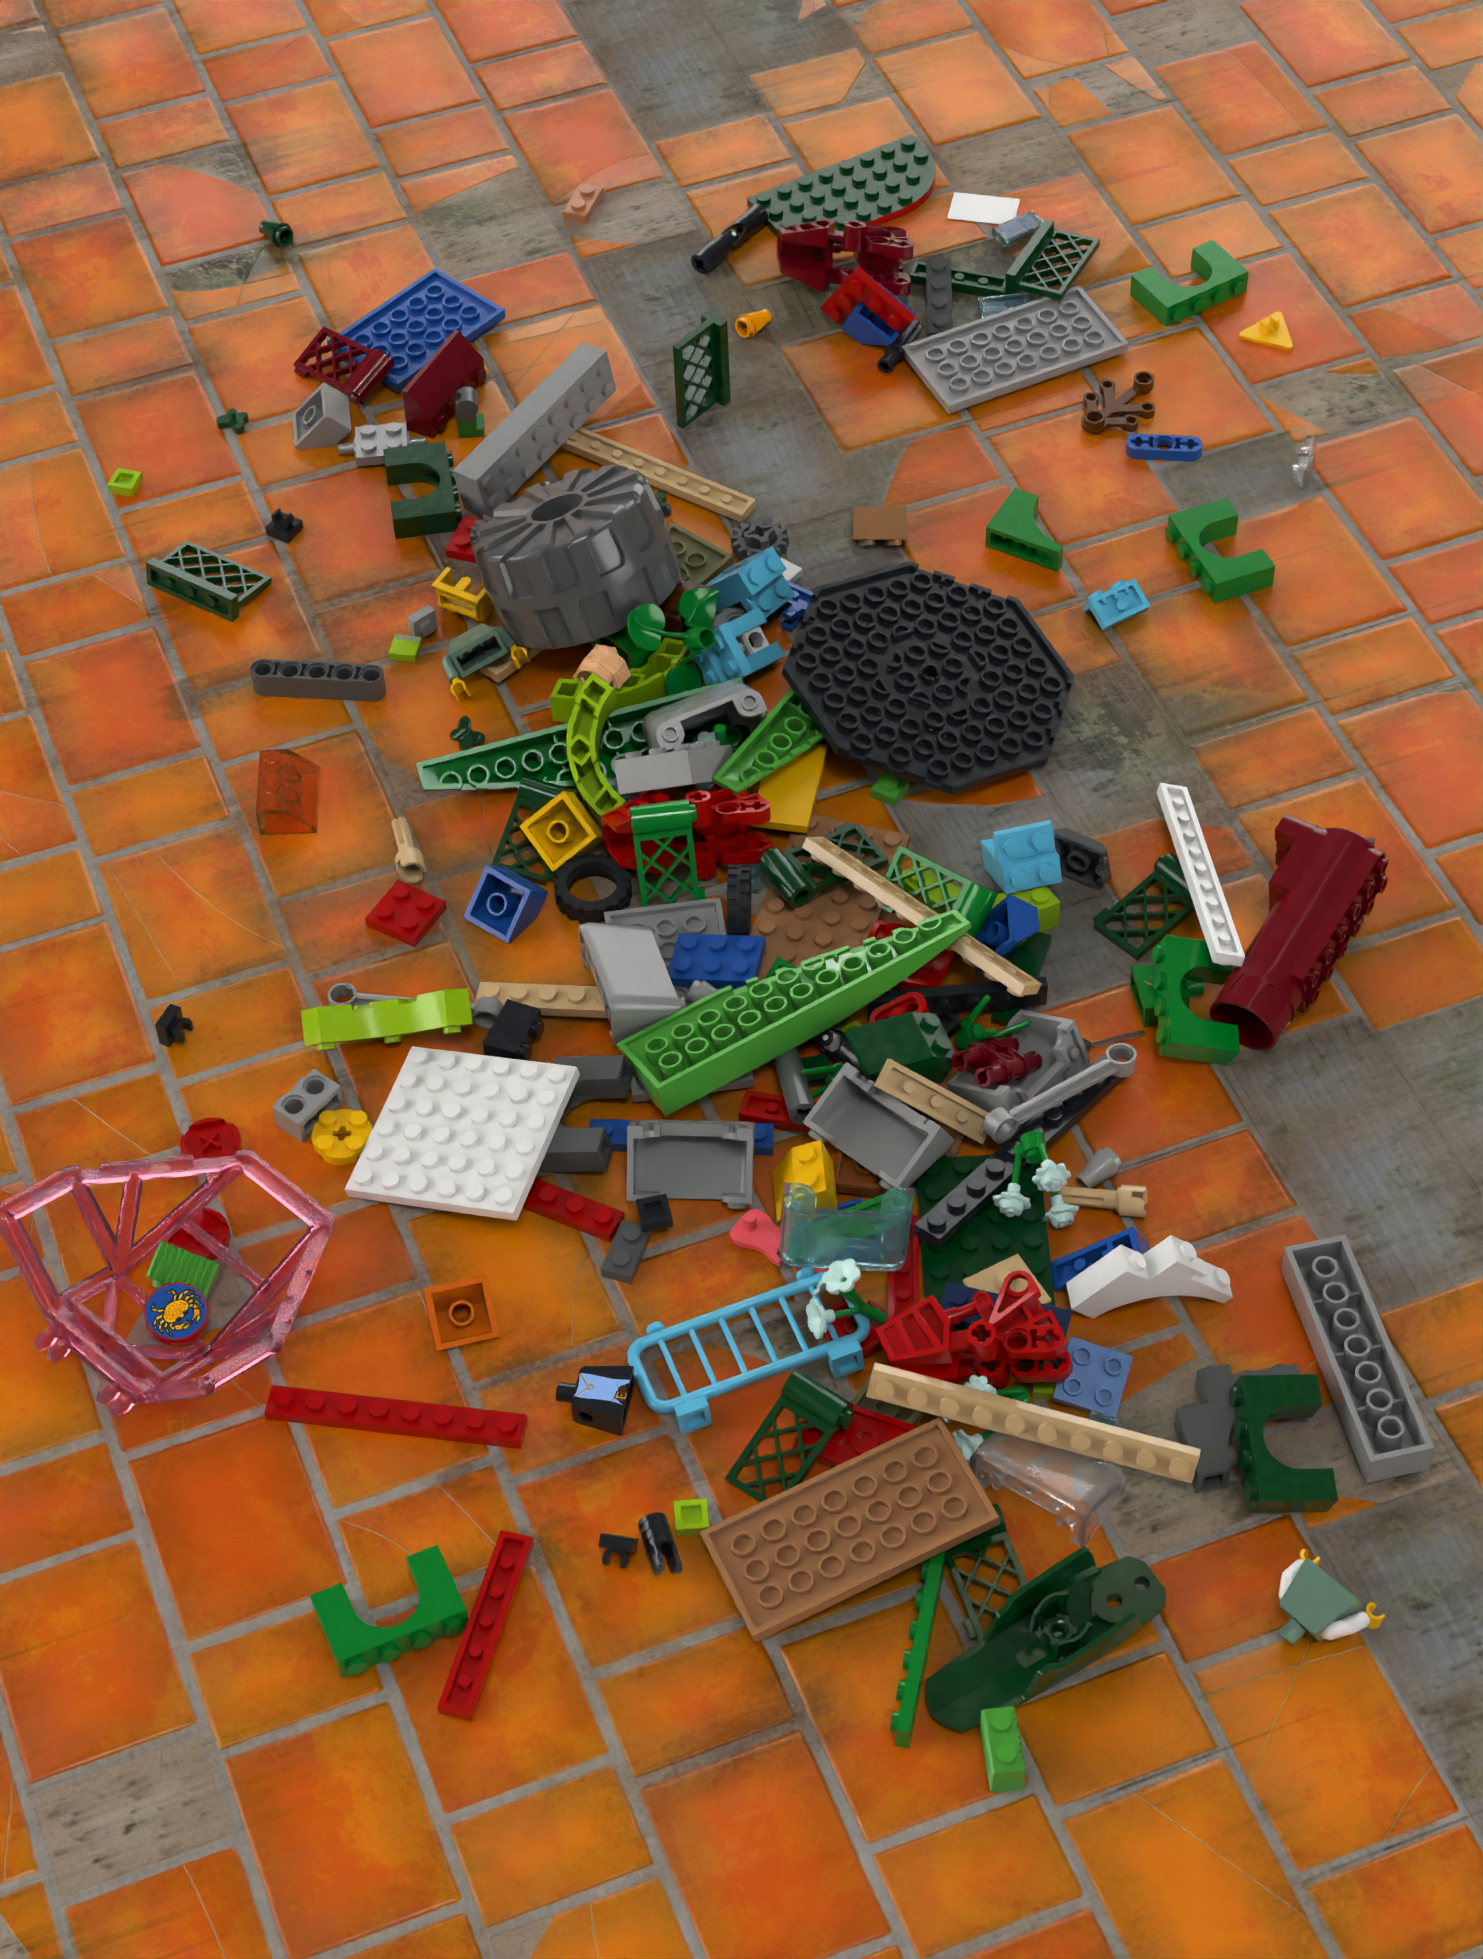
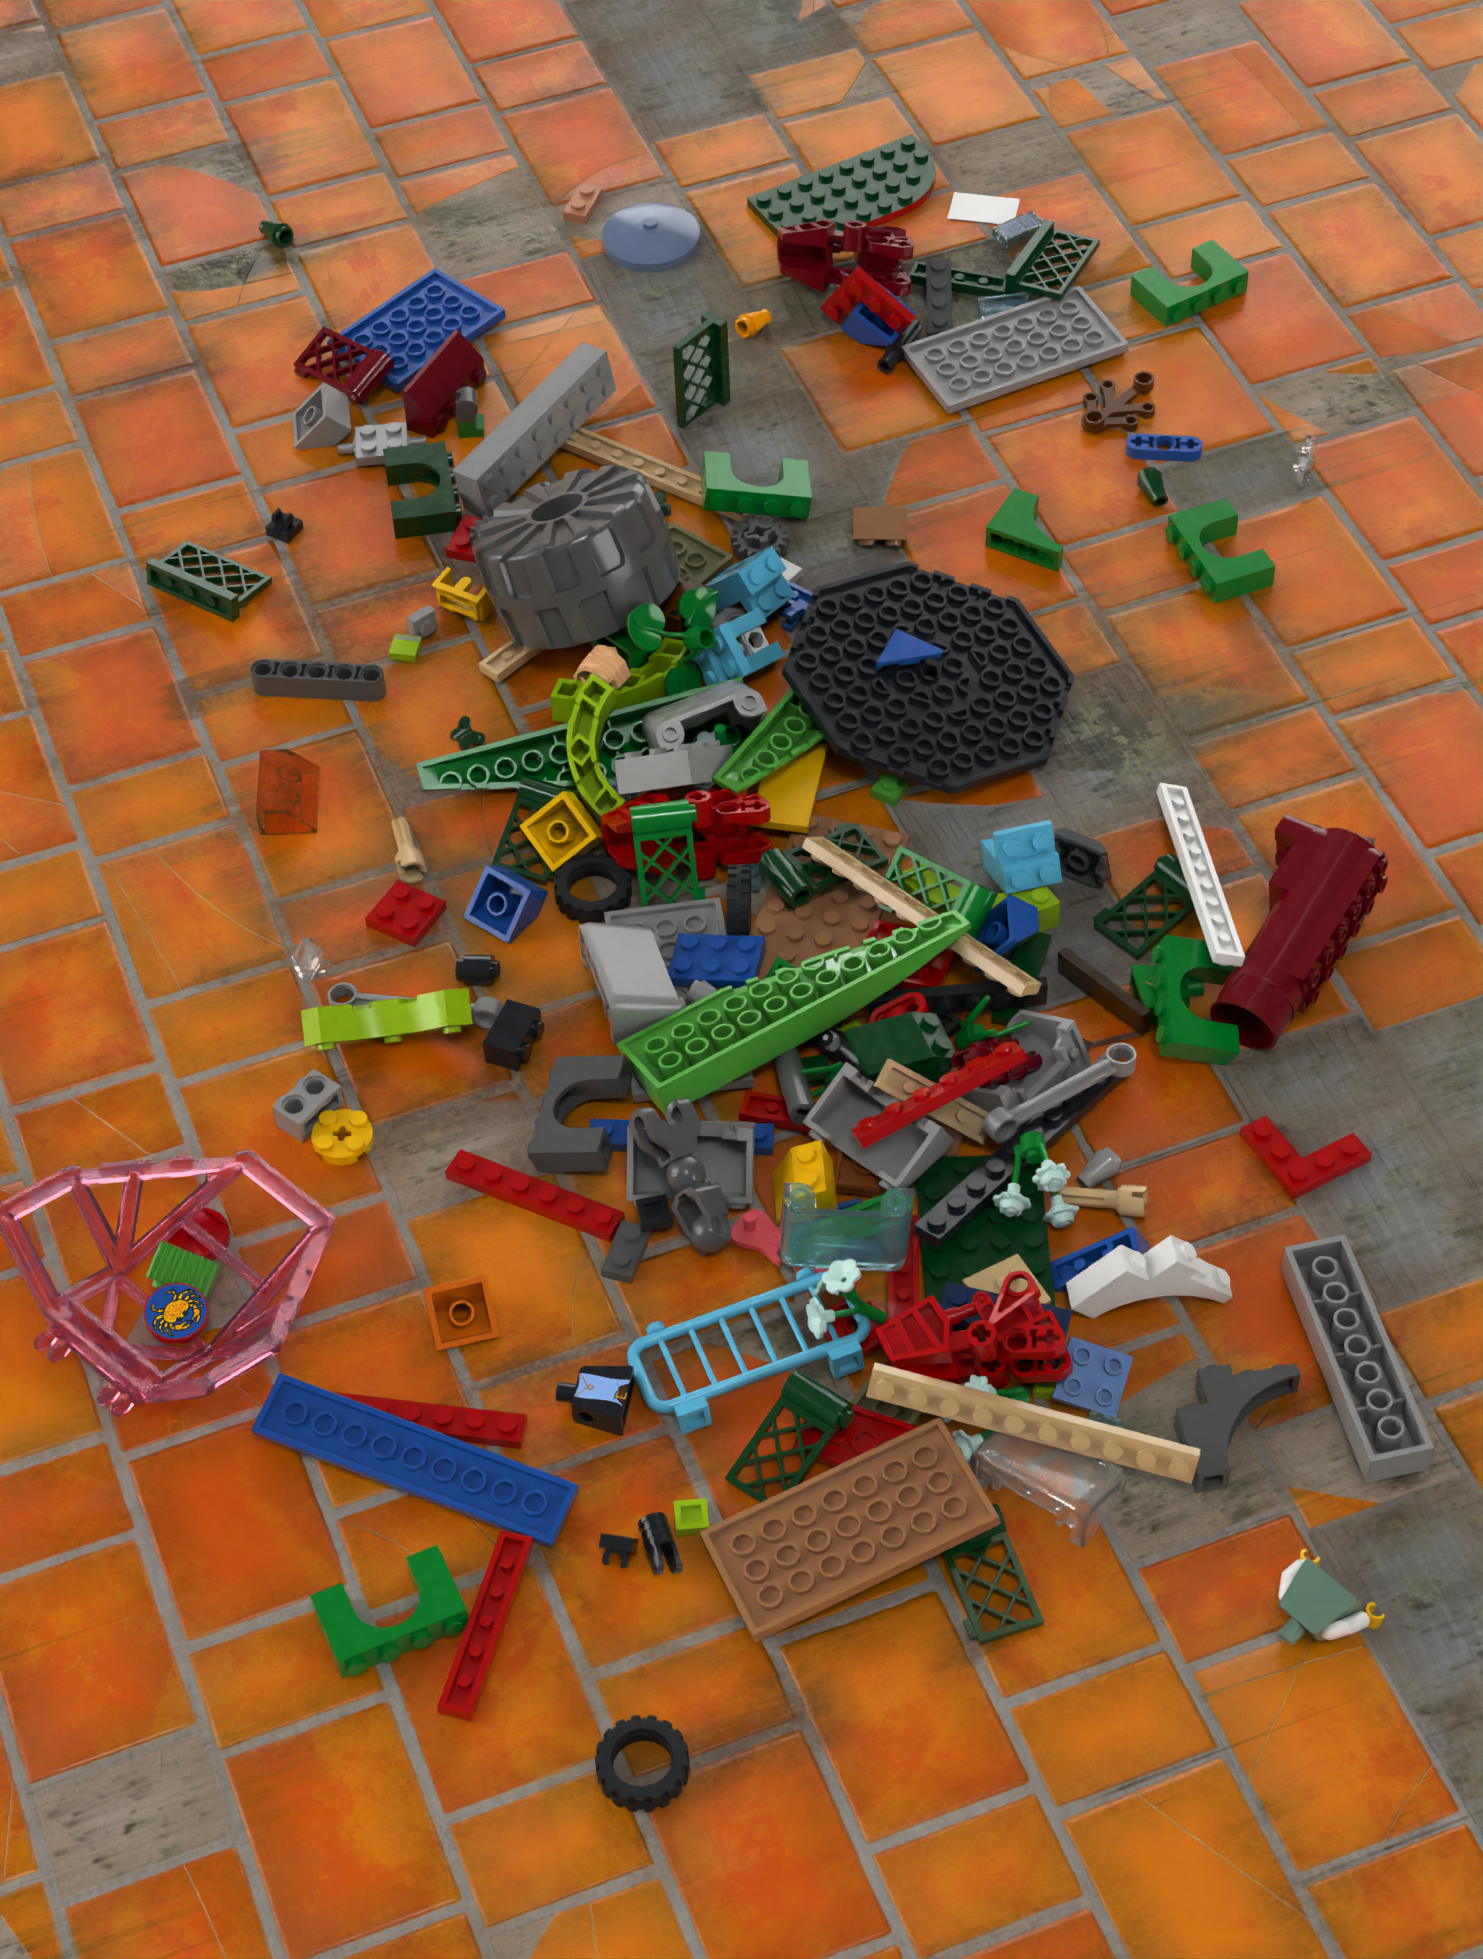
(125, 482): lime tile -> none
(171, 1024): black tile -> none
(211, 1139): red tile -> none
(234, 420): dark green piece -> none
(308, 959): none -> clear tile
(416, 1460): none -> blue plate
(463, 1133): white plate -> none
(475, 650): sand green torso -> none
(477, 969): none -> black brick
(550, 999): tan plate -> none
(647, 1796): none -> black tyre
(651, 237): none -> sand blue dish
(699, 1204): none -> dark grey piece
(727, 493): none -> green arch
(729, 239): black piece -> none
(906, 650): none -> blue tile
(915, 1659): green plate -> none
(931, 1098): none -> red plate
(1002, 1749): bright green brick -> none
(1045, 1636): dark green piece -> none
(1104, 991): none -> dark brown tile
(1117, 604): medium azure bracket -> none
(1152, 484): none -> dark green cone
(1270, 332): yellow piece -> none
(1270, 1484): dark green arch -> none
(1307, 1173): none -> red plate

